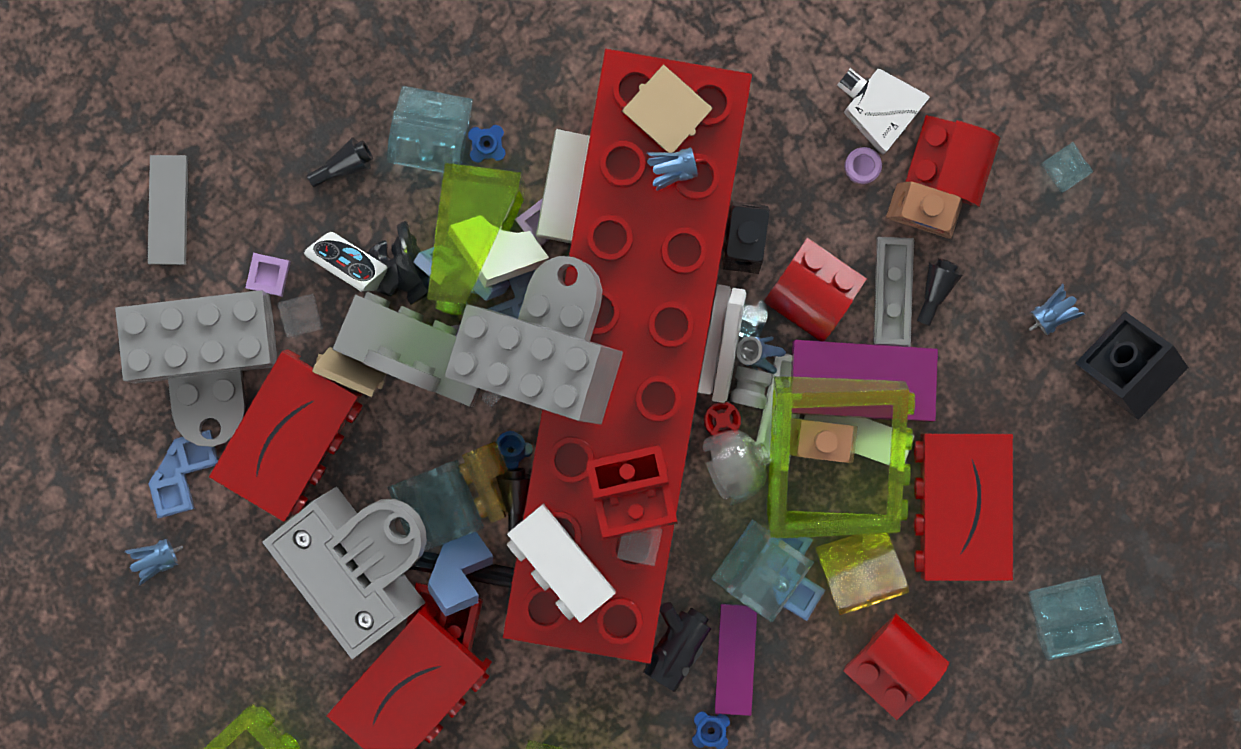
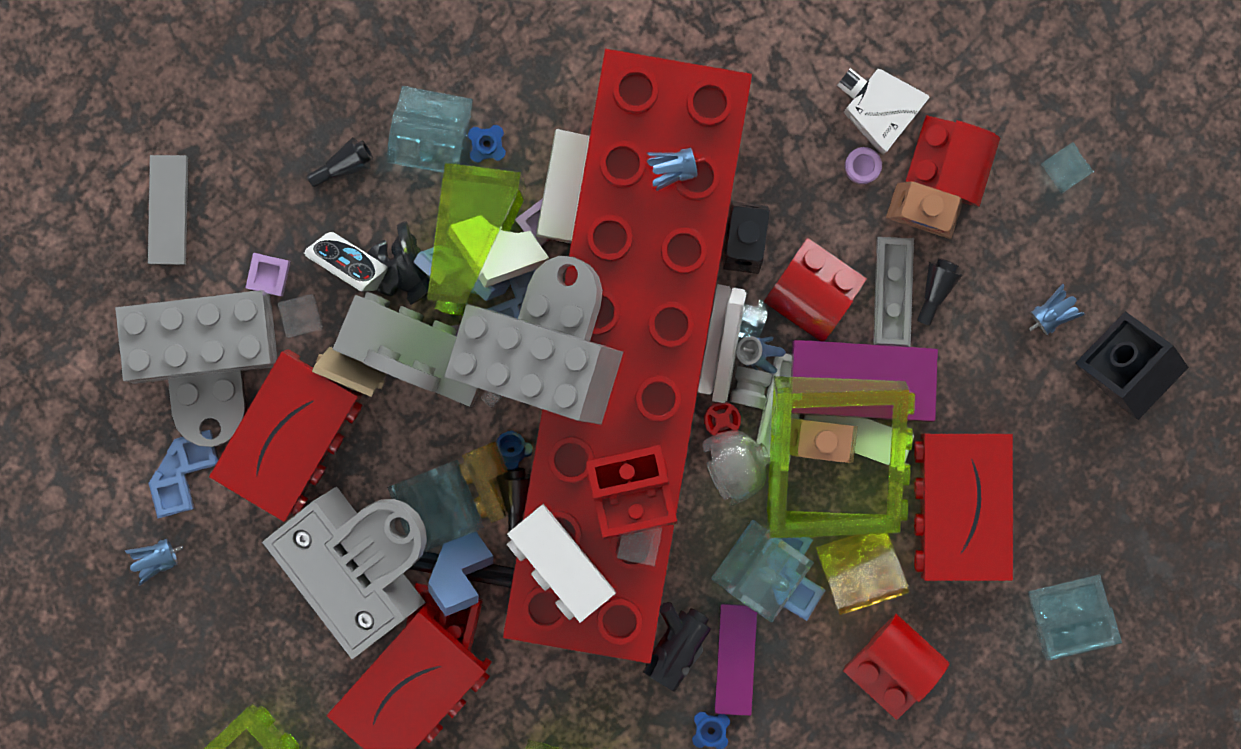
(667, 109): tan piece -> none

